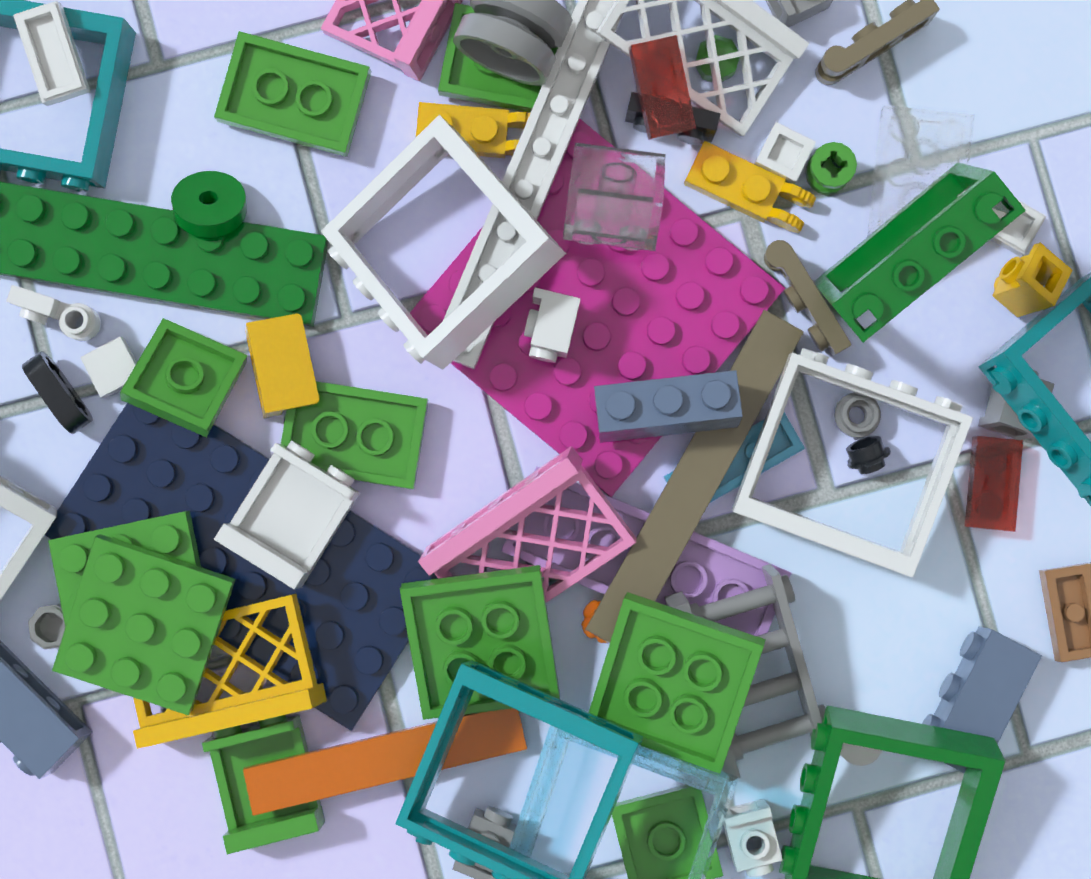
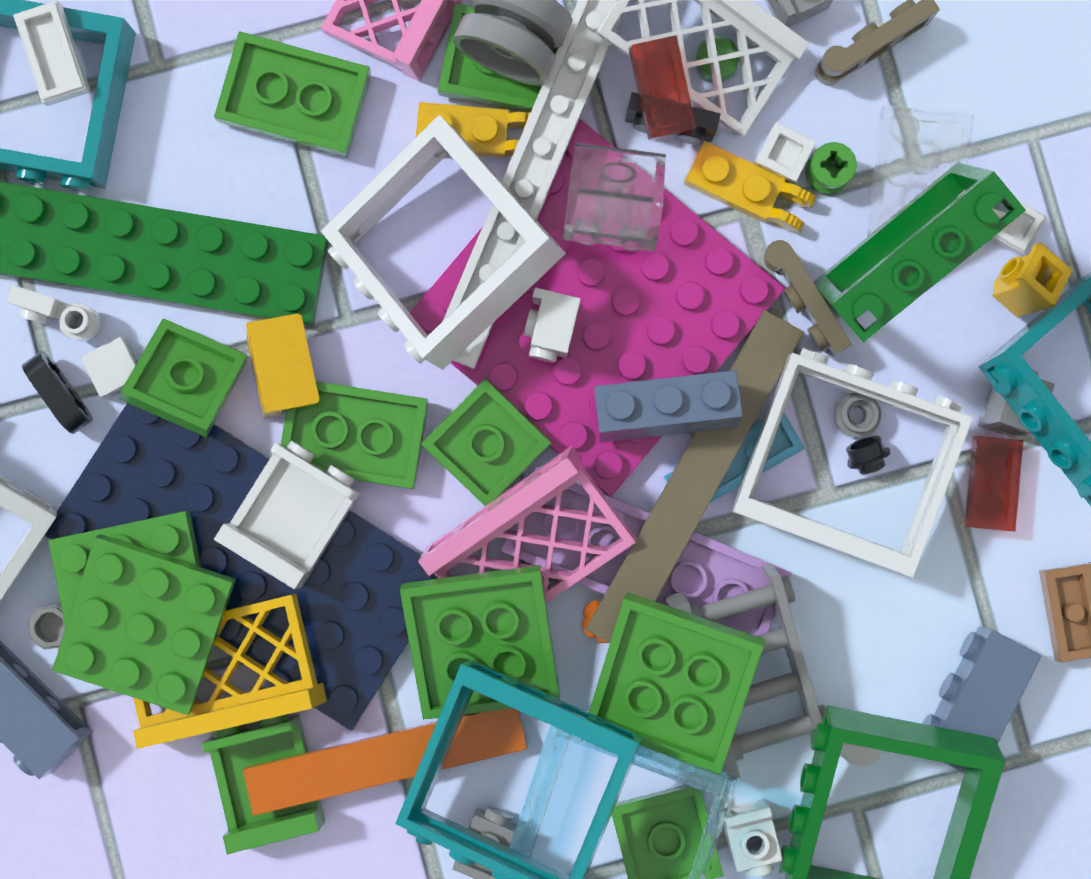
(213, 220): green piece -> none
(486, 442): none -> bright green plate

